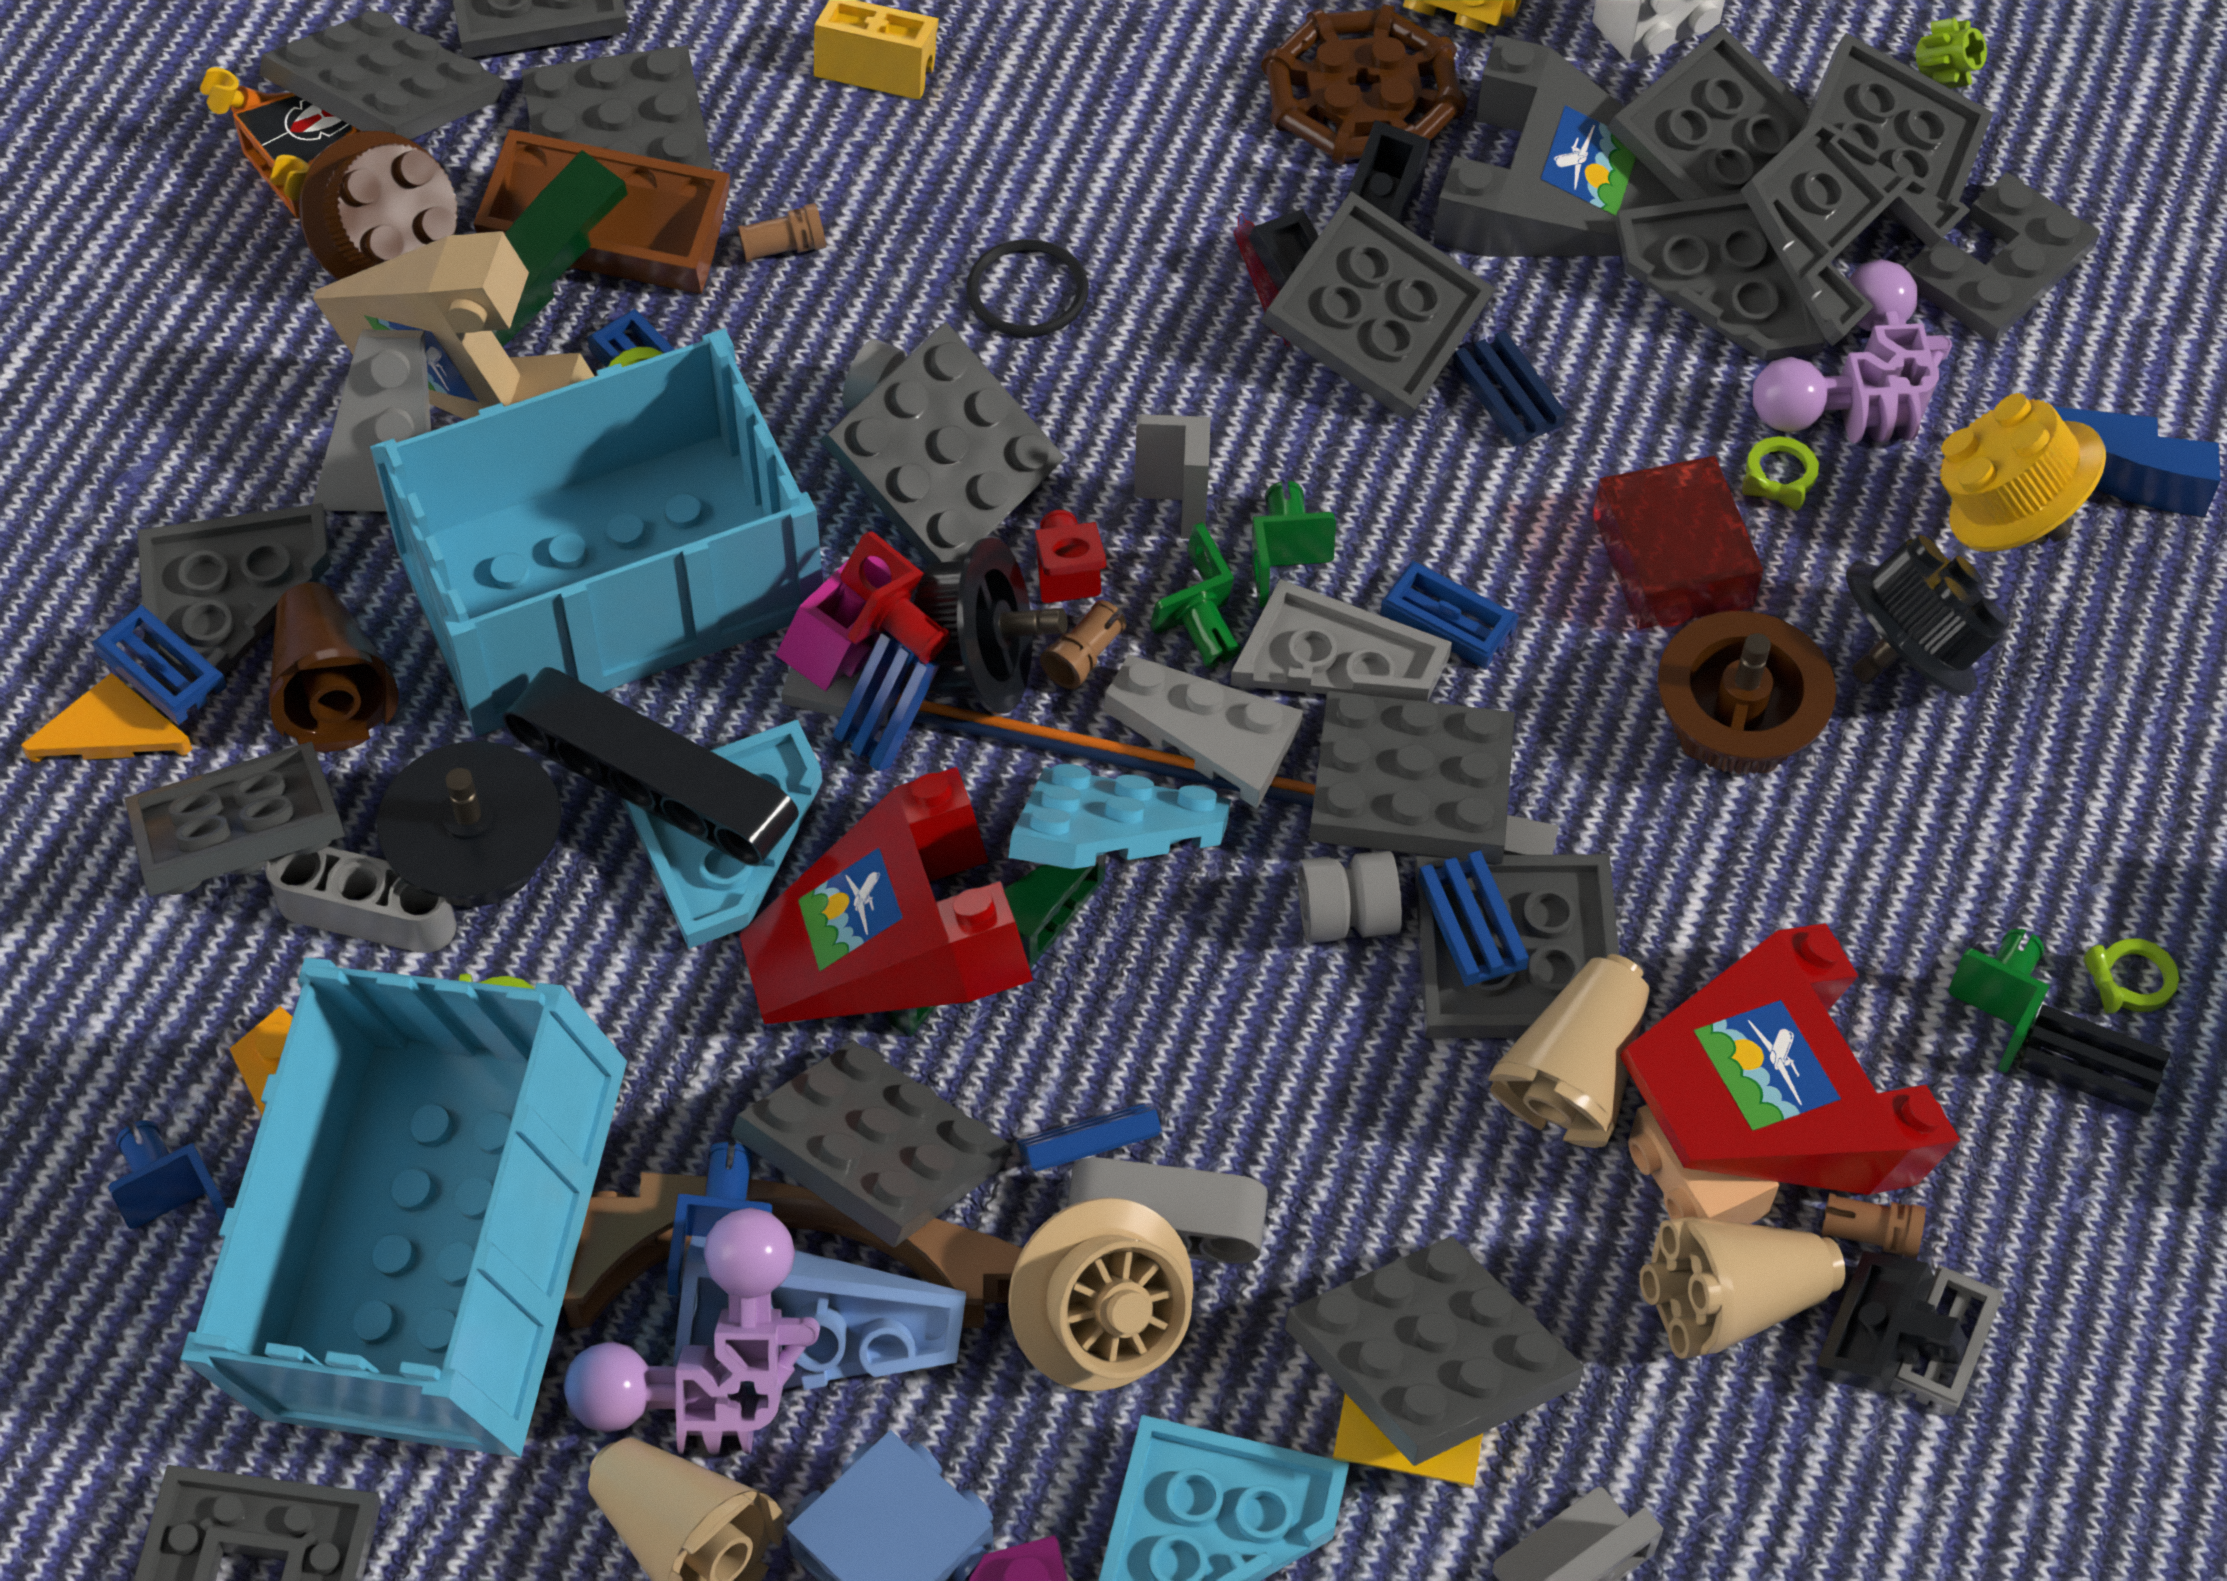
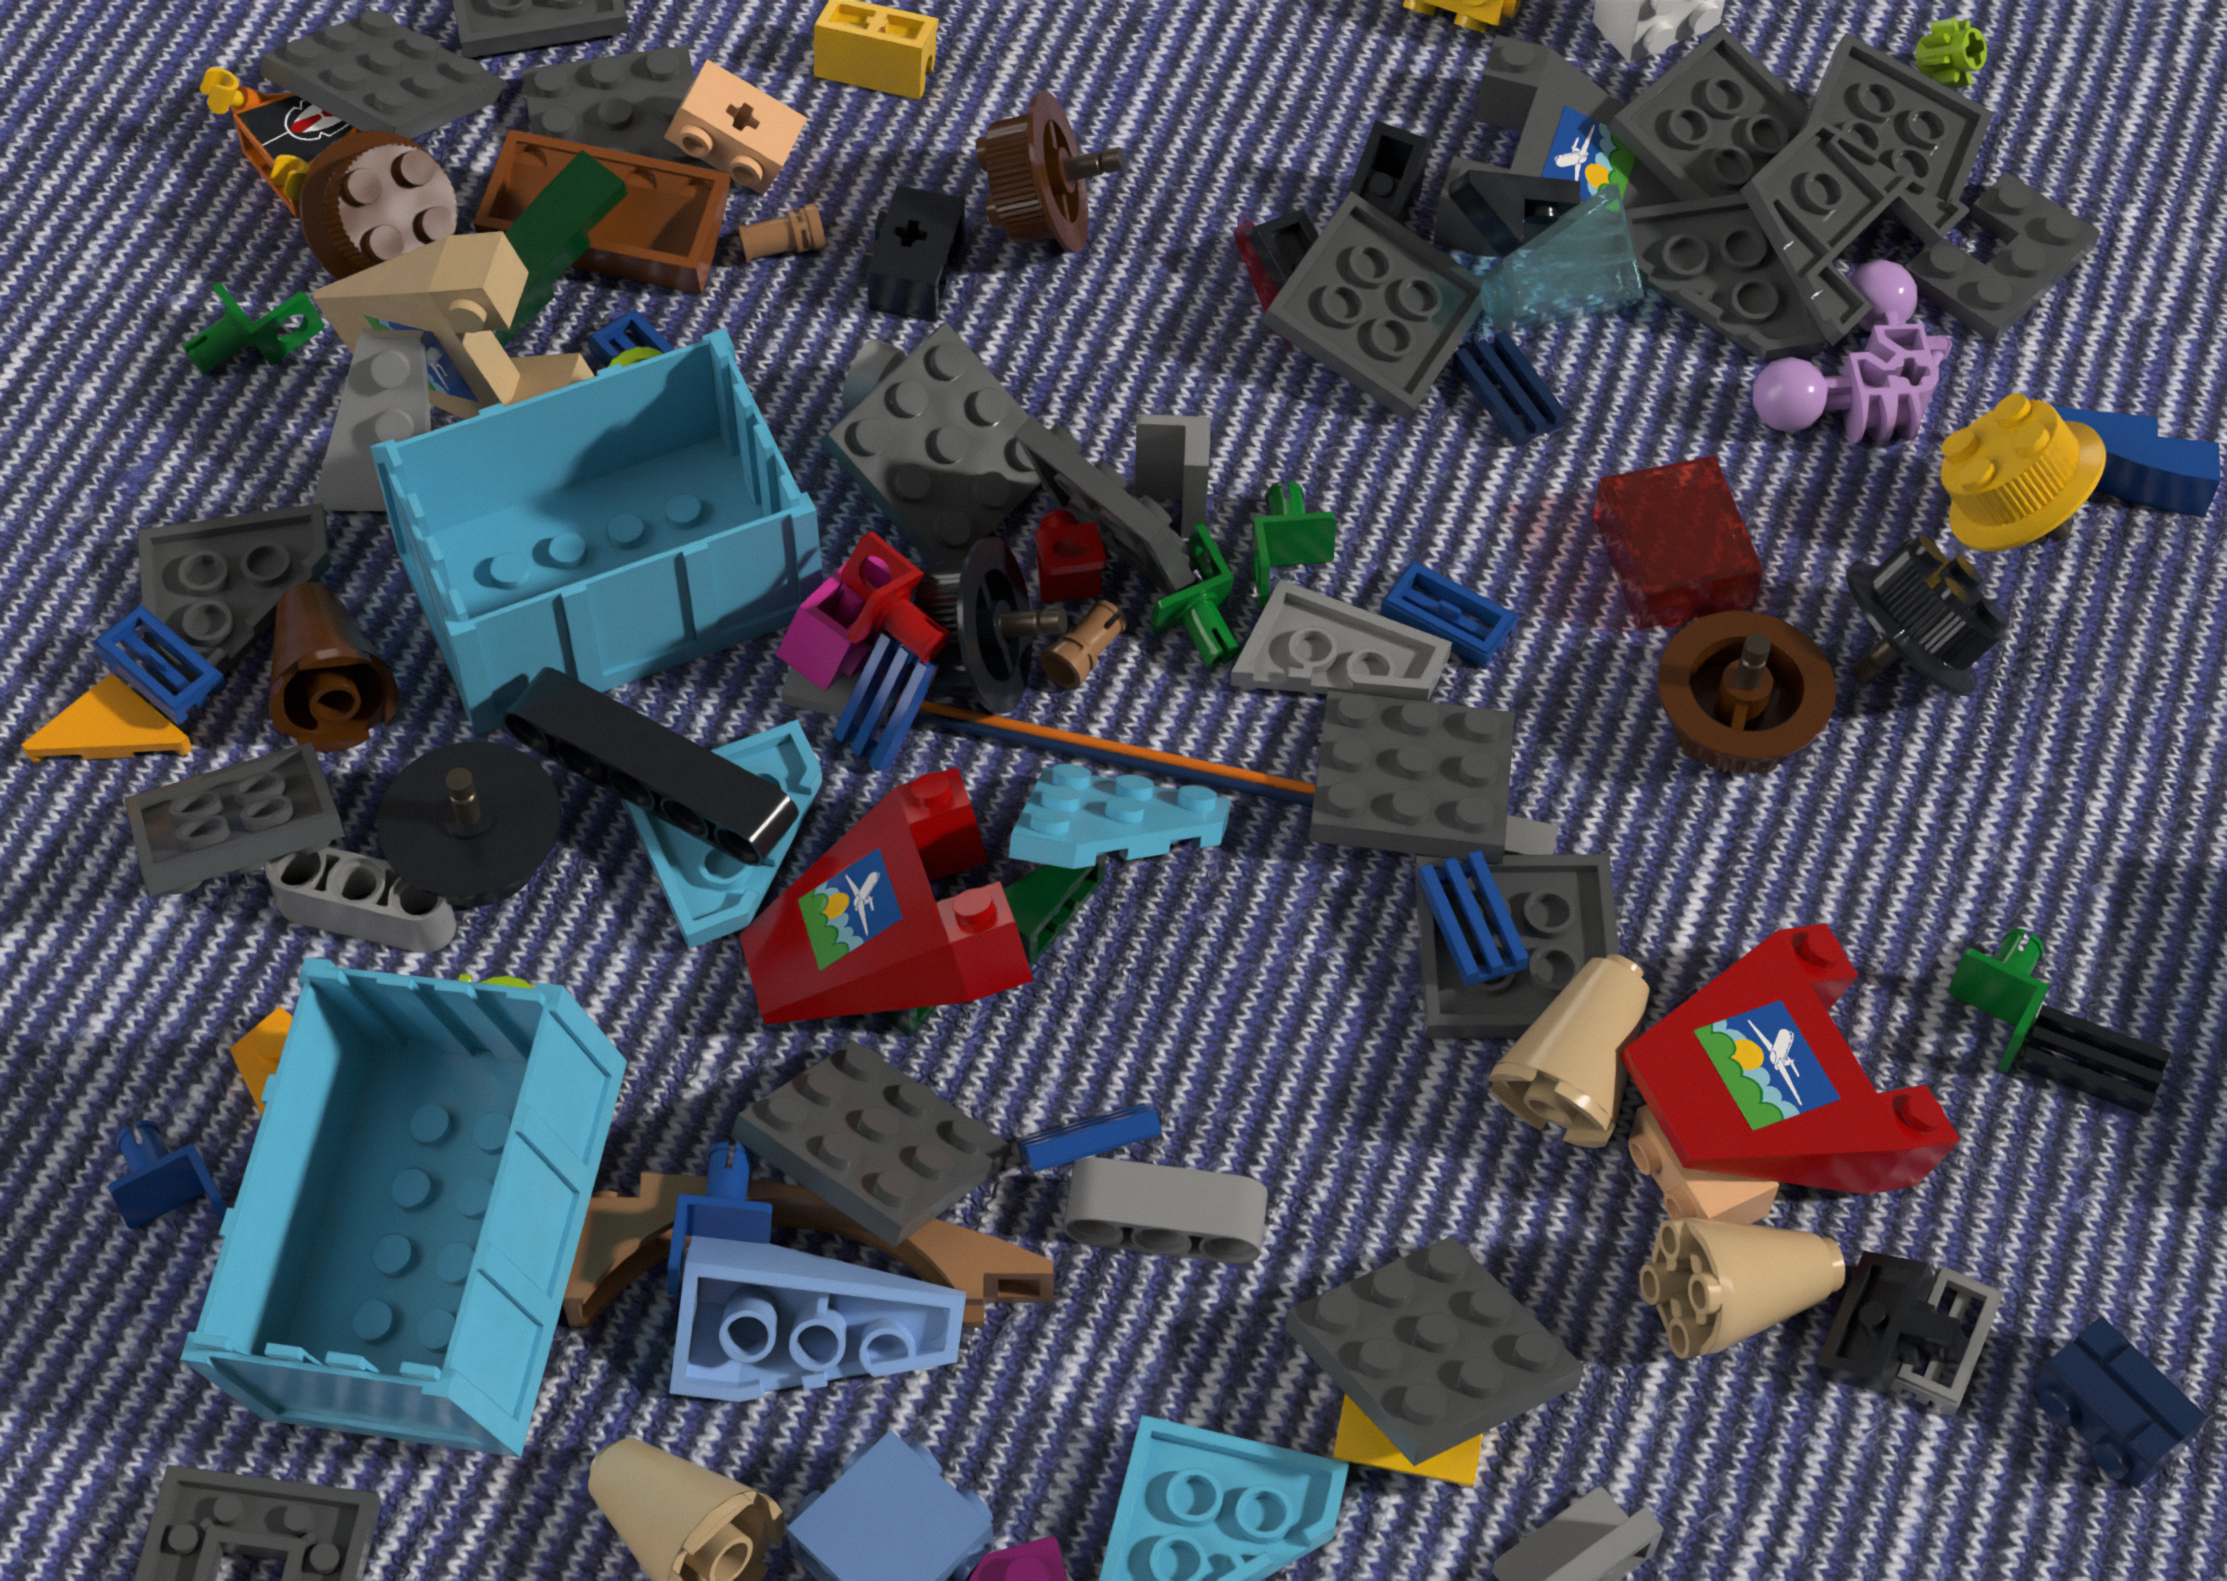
(237, 330): none -> green bracket
(735, 127): none -> light nougat brick
(748, 1258): lavender piece -> none
(914, 253): none -> black brick
(1027, 330): black tyre -> none
(1040, 175): none -> reddish brown piece
(1096, 494): none -> dark grey plate
(1101, 1294): tan piece -> none
(1212, 723): light grey wing -> none
(1356, 896): light grey wheel -> none
(1373, 61): reddish brown plate -> none
(1503, 201): none -> black slope
(1567, 271): none -> clear light blue slope
(1791, 494): lime piece -> none
(1893, 1227): medium nougat pin -> none
(2113, 996): lime piece -> none
(2118, 1403): none -> dark blue brick

